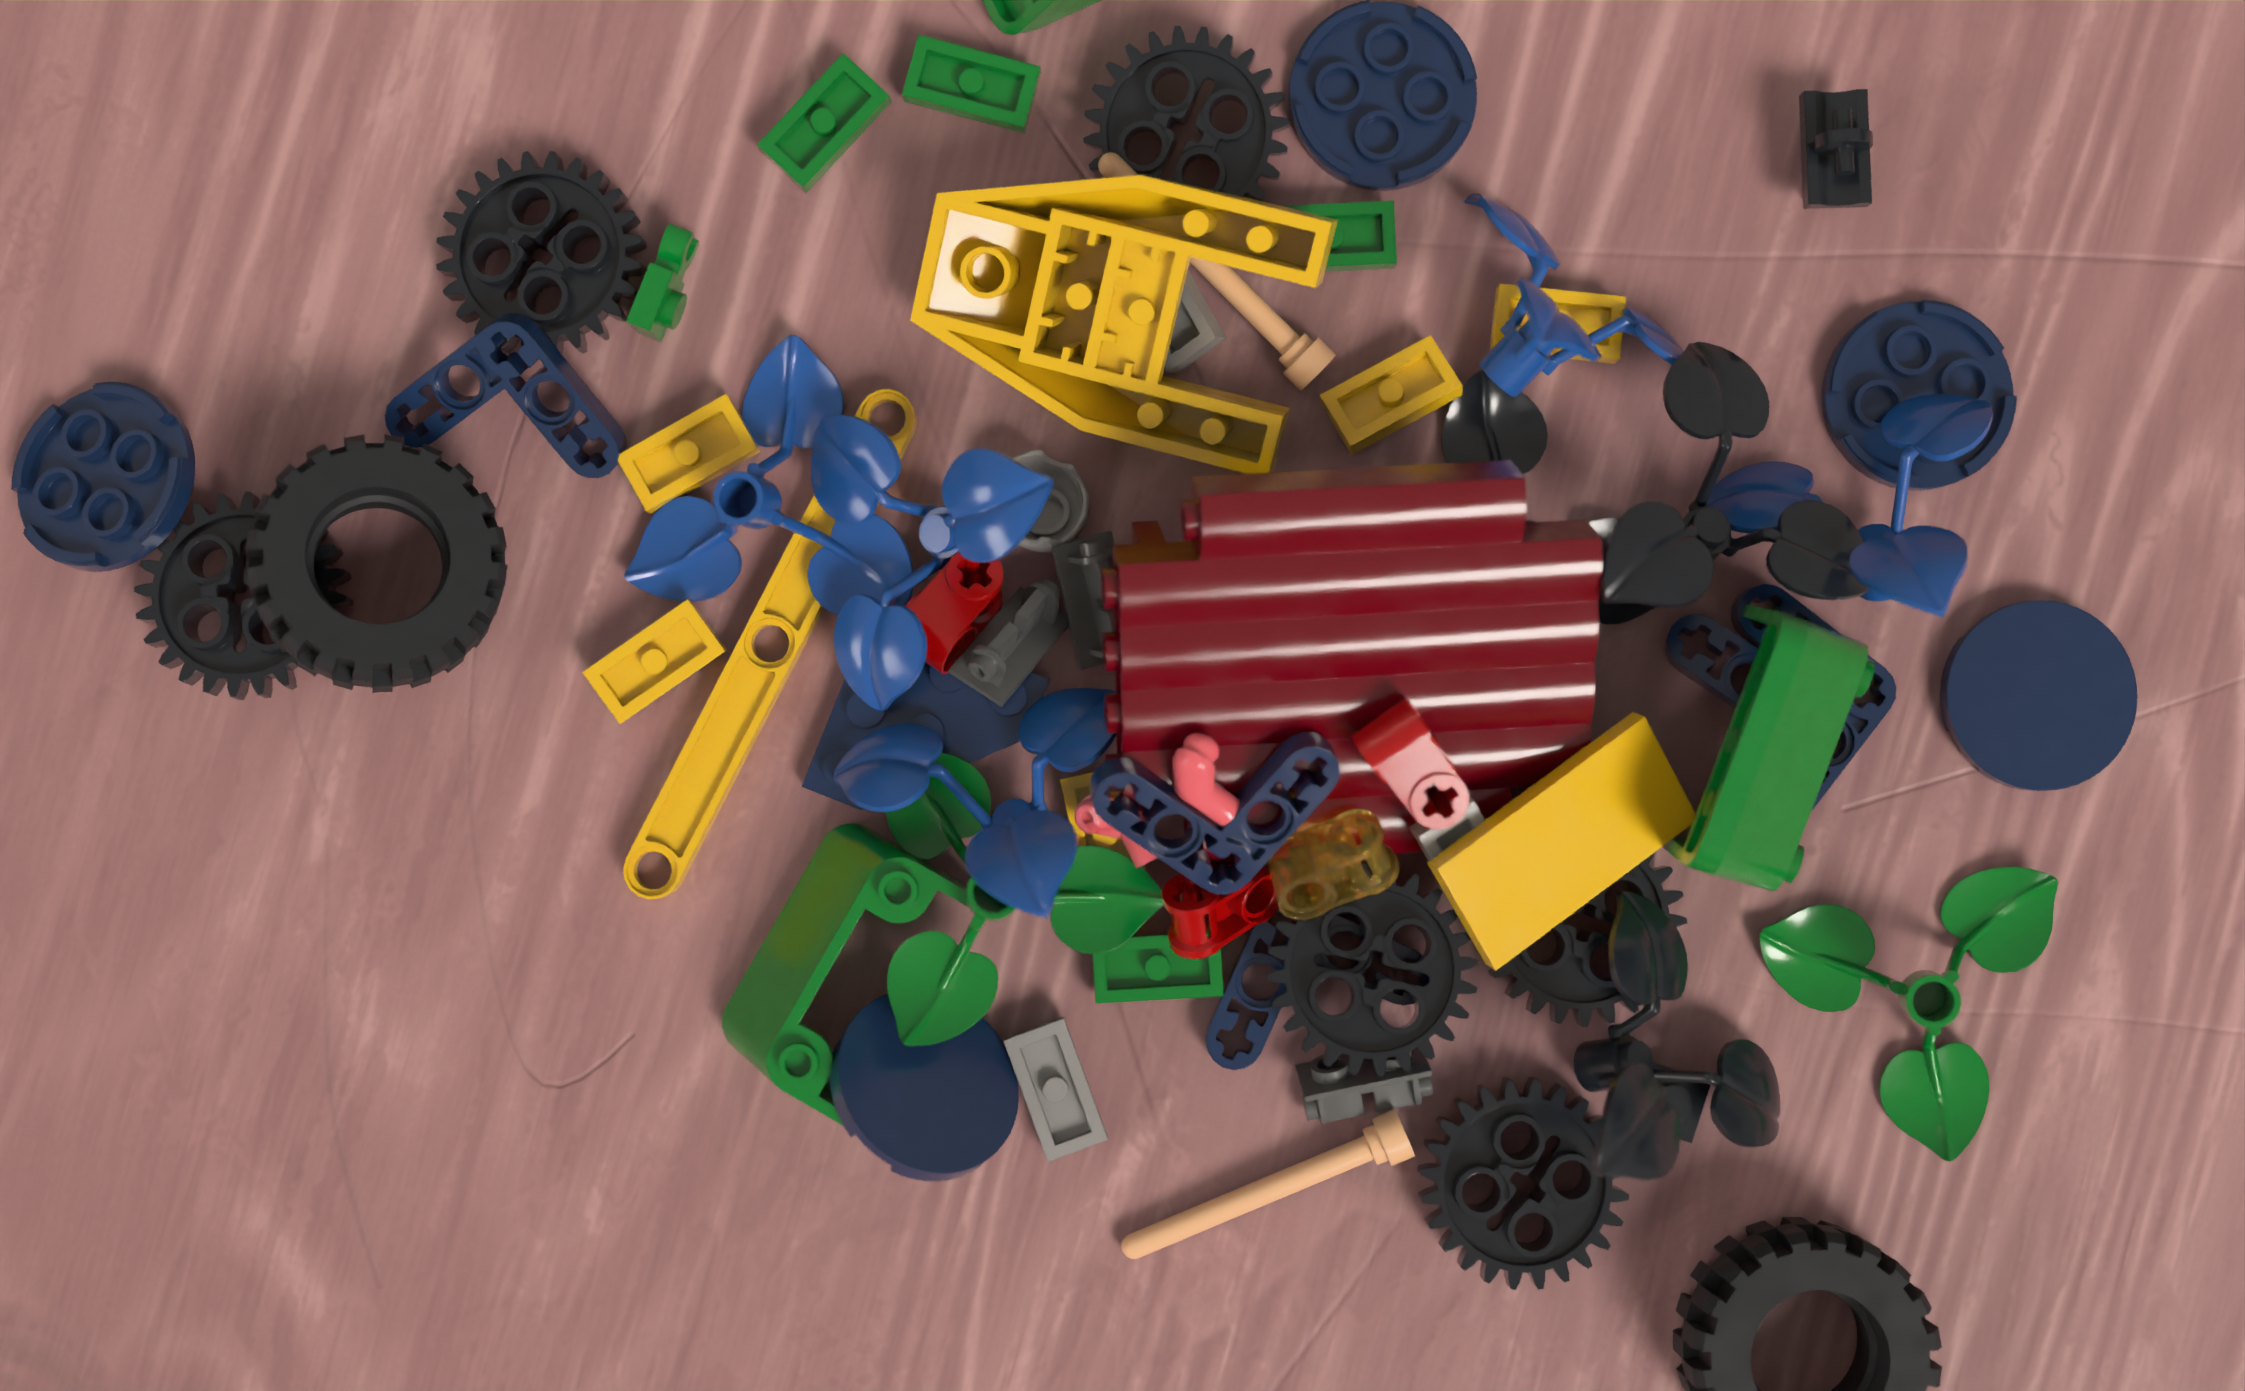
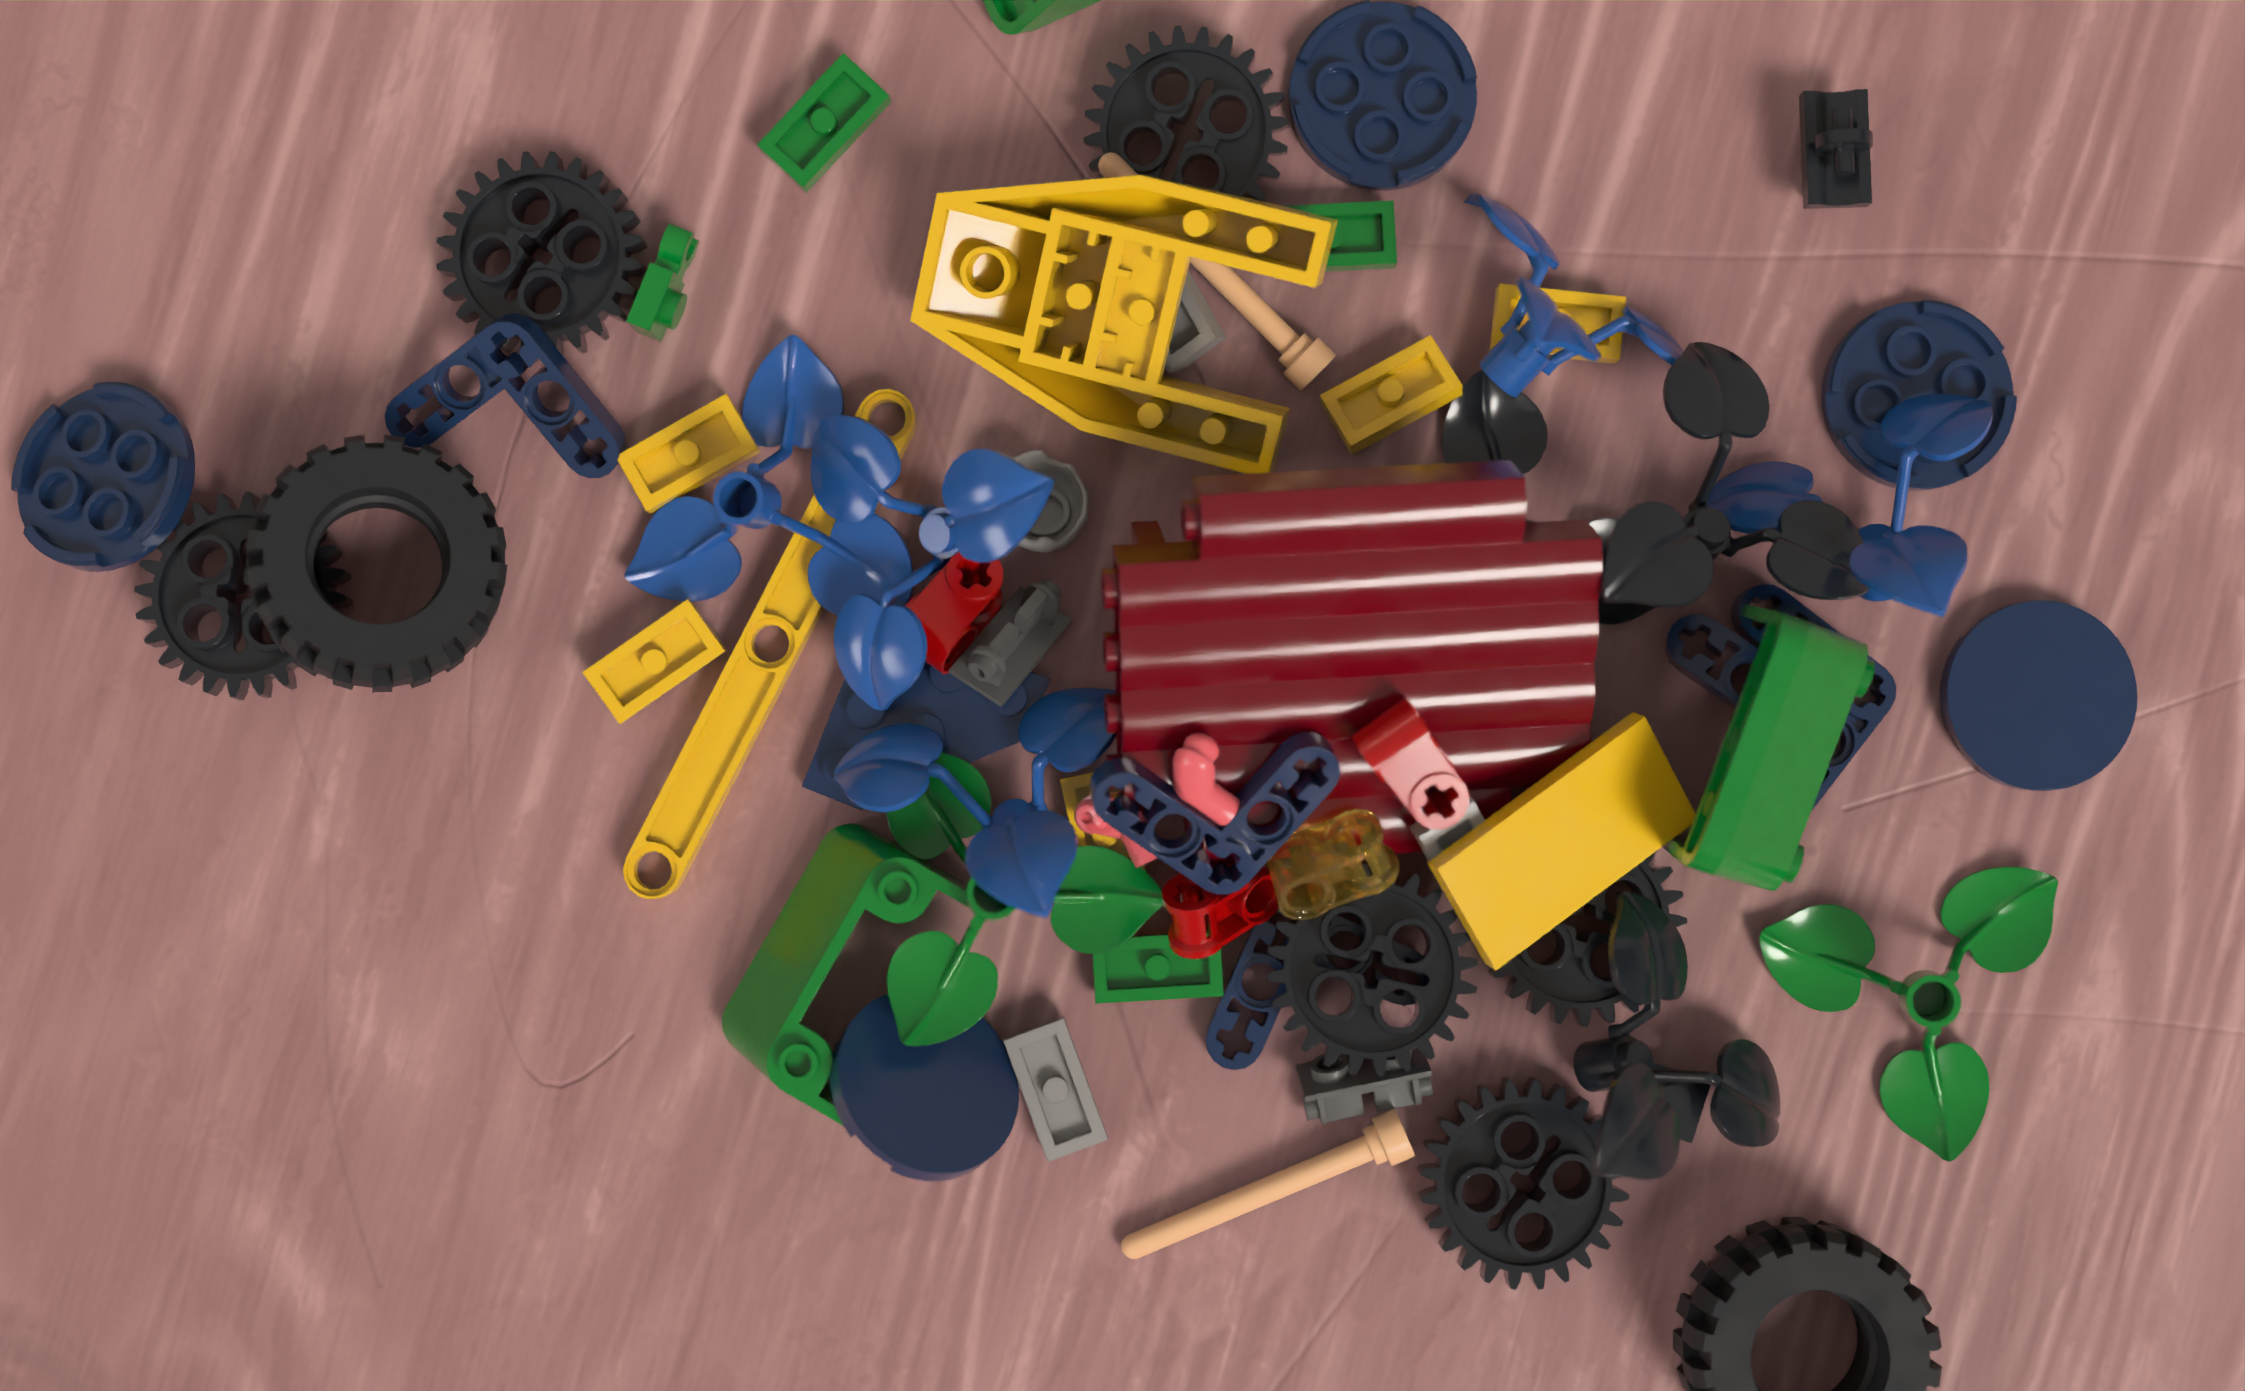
(971, 83): green plate -> none
(1079, 577): dark grey hinge -> none

